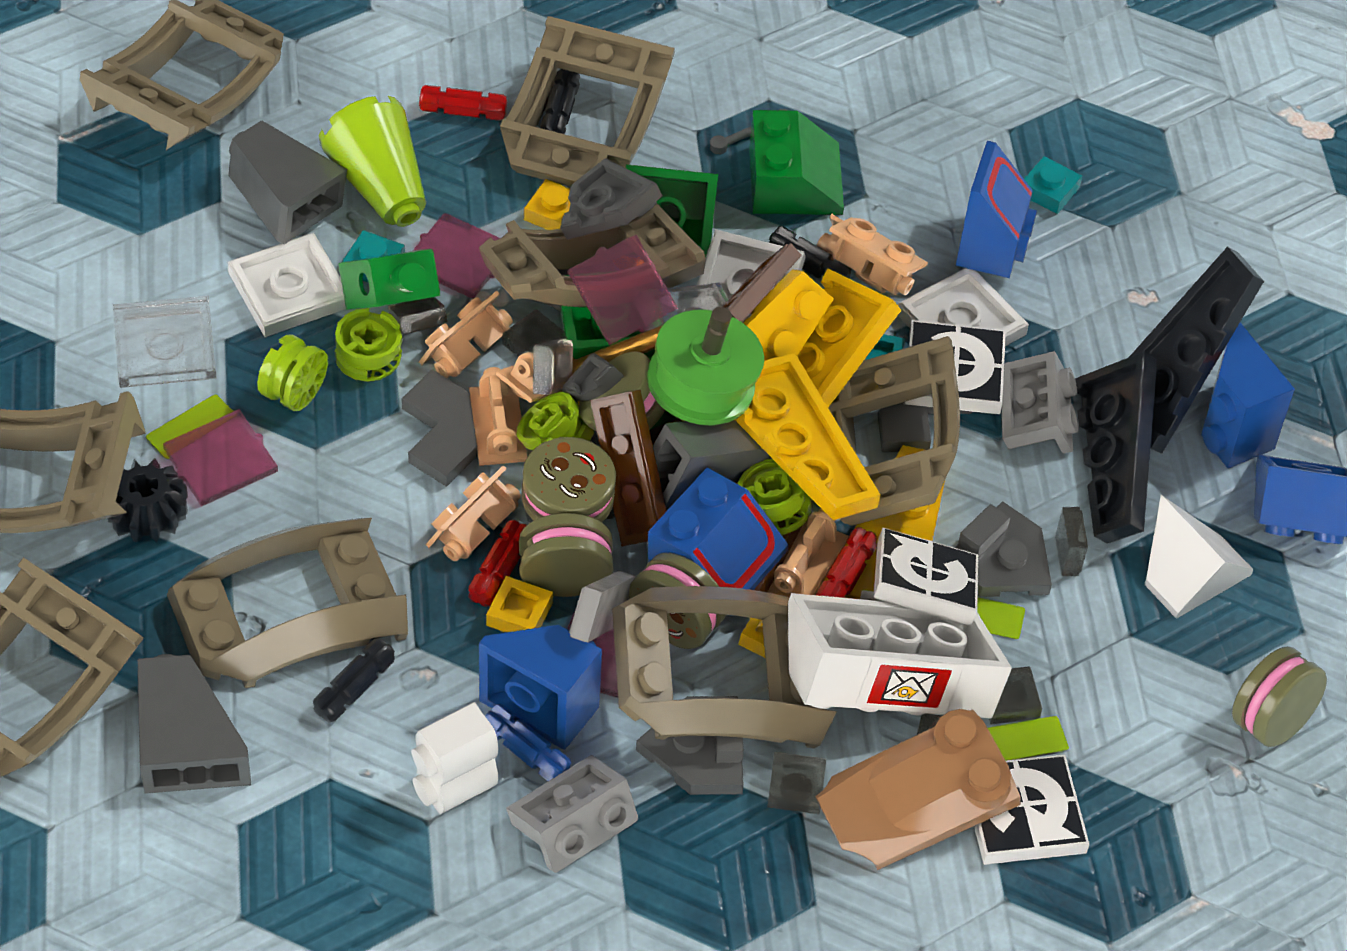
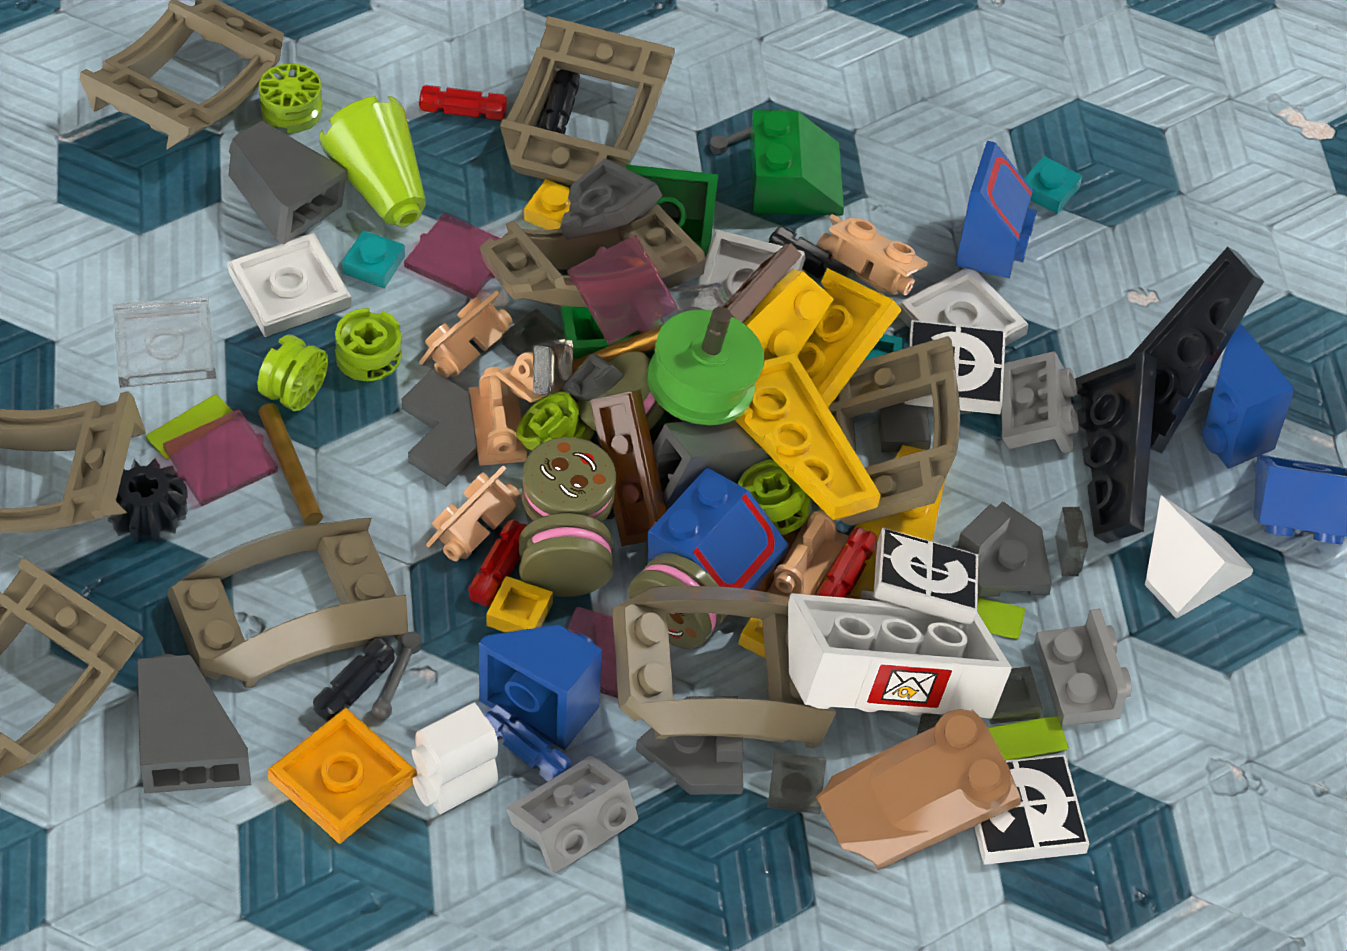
(290, 464): none -> pearl gold bar
(291, 100): none -> lime wheel
(342, 775): none -> light orange tile
(390, 279): green torso -> none
(411, 644): none -> dark grey hinge
(419, 314): clear smoke tile -> none
(595, 605): light grey tile -> none
(1084, 671): none -> light grey bracket
(1279, 696): olive head -> none

